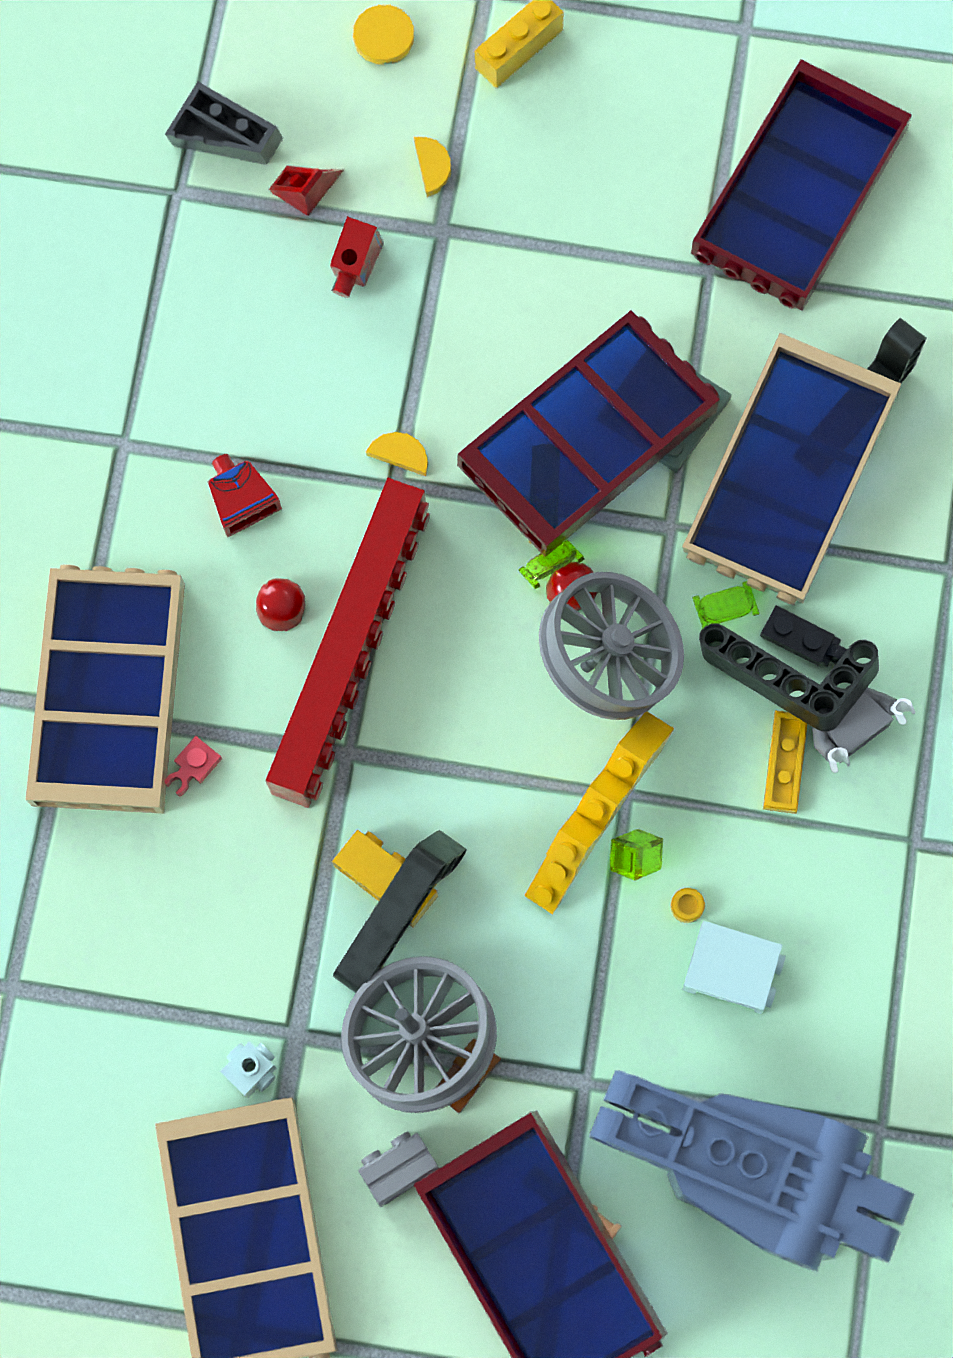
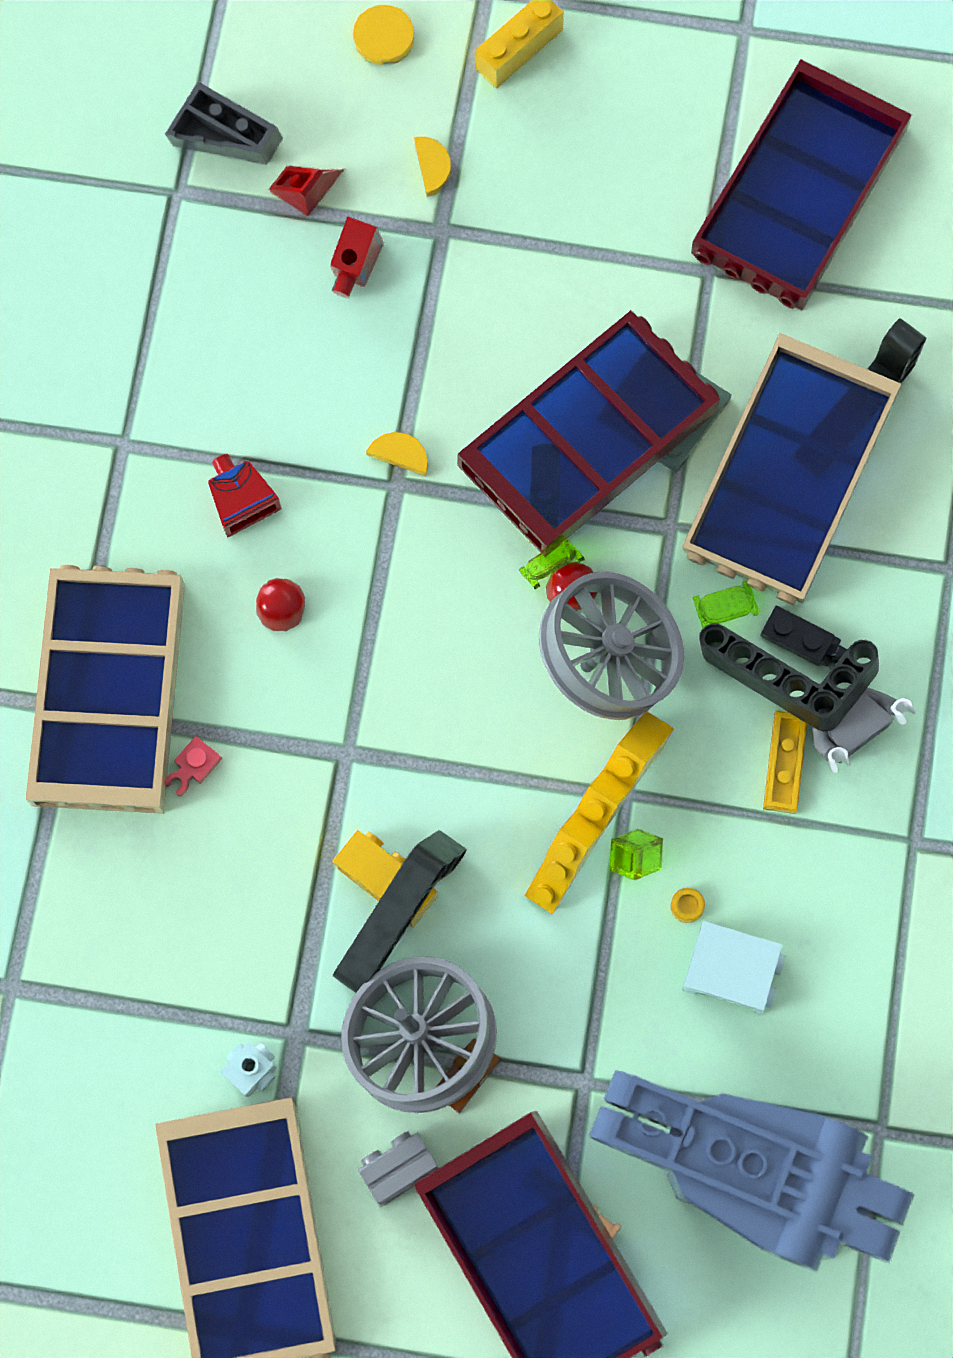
(348, 643): red brick -> none

